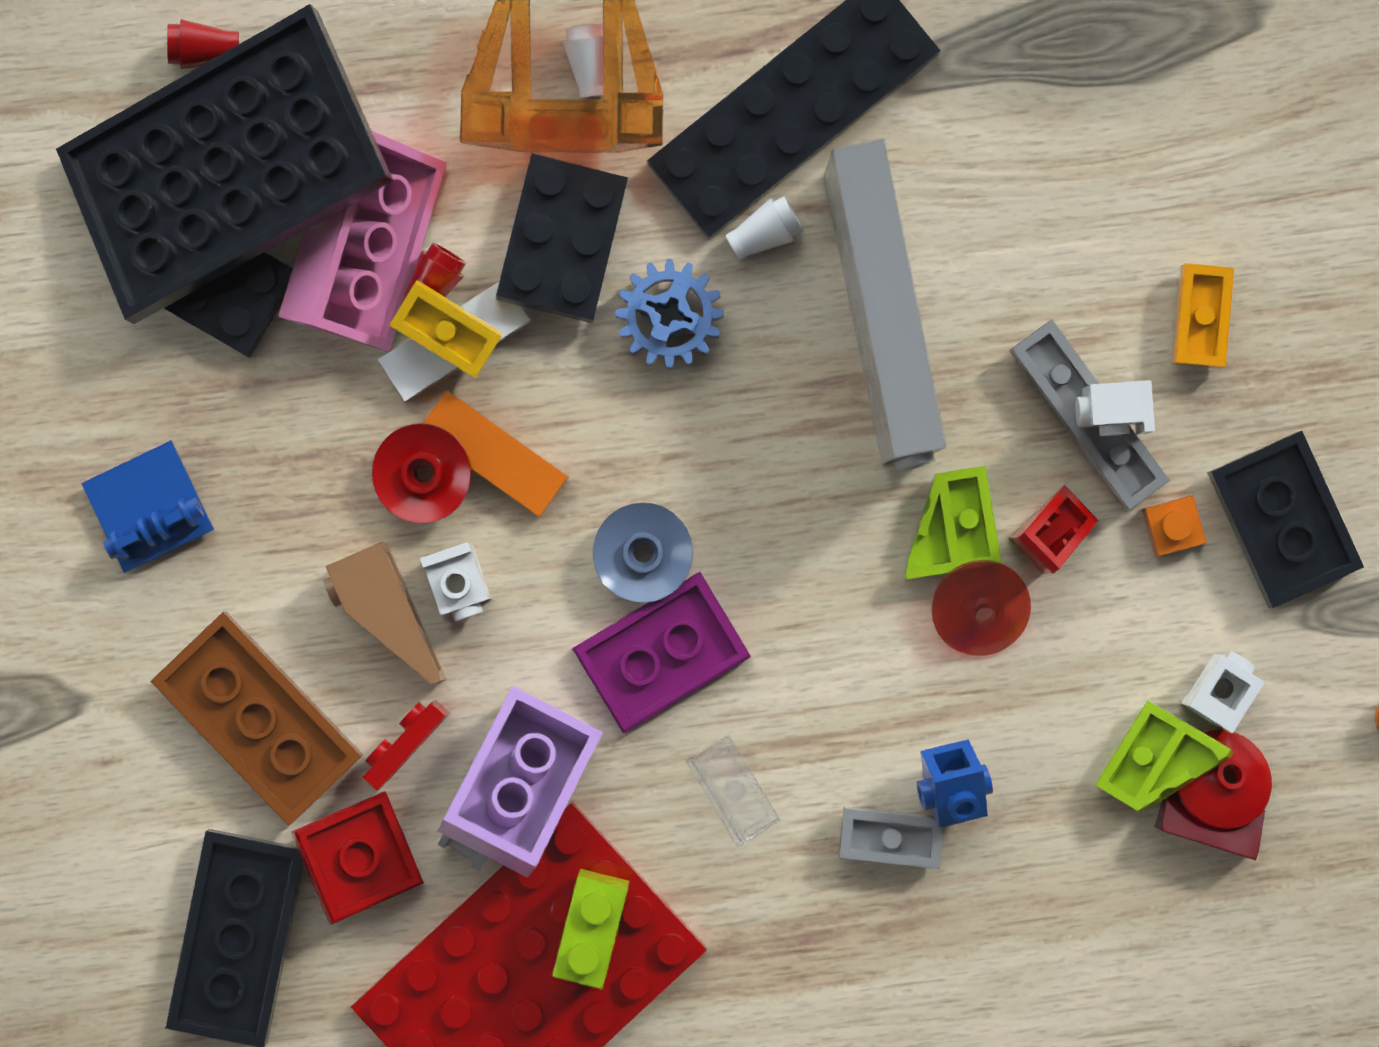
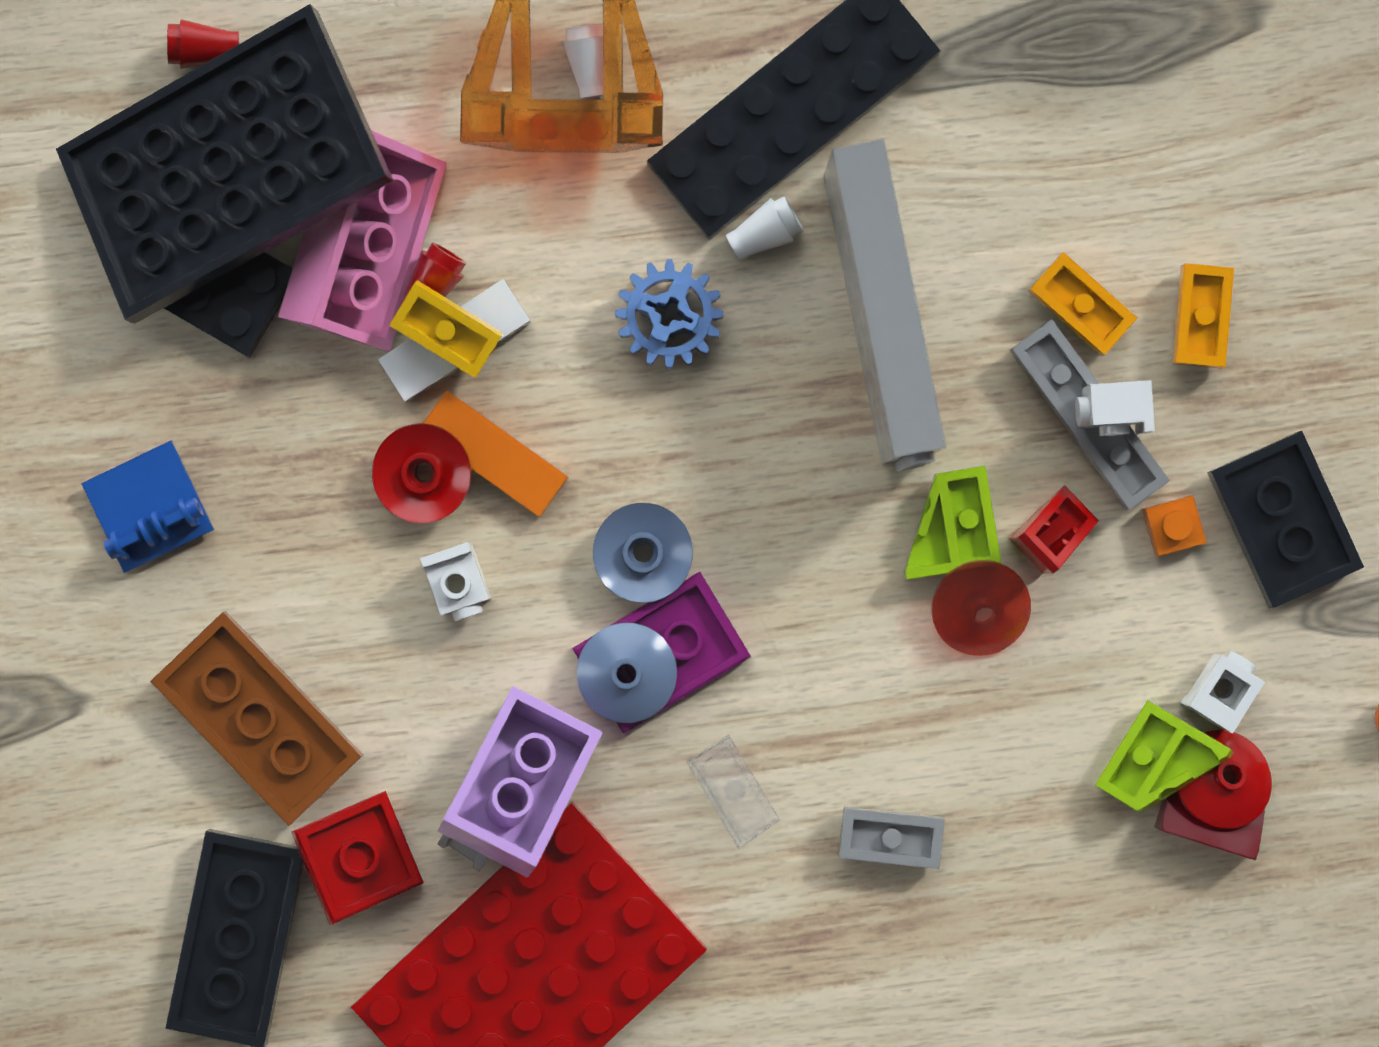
(379, 601): medium nougat slope -> none
(389, 757): red plate -> none
(561, 238): black plate -> none
(591, 928): lime brick -> none
(626, 645): none -> sand blue dish
(959, 792): blue brick -> none
(1082, 304): none -> light orange plate

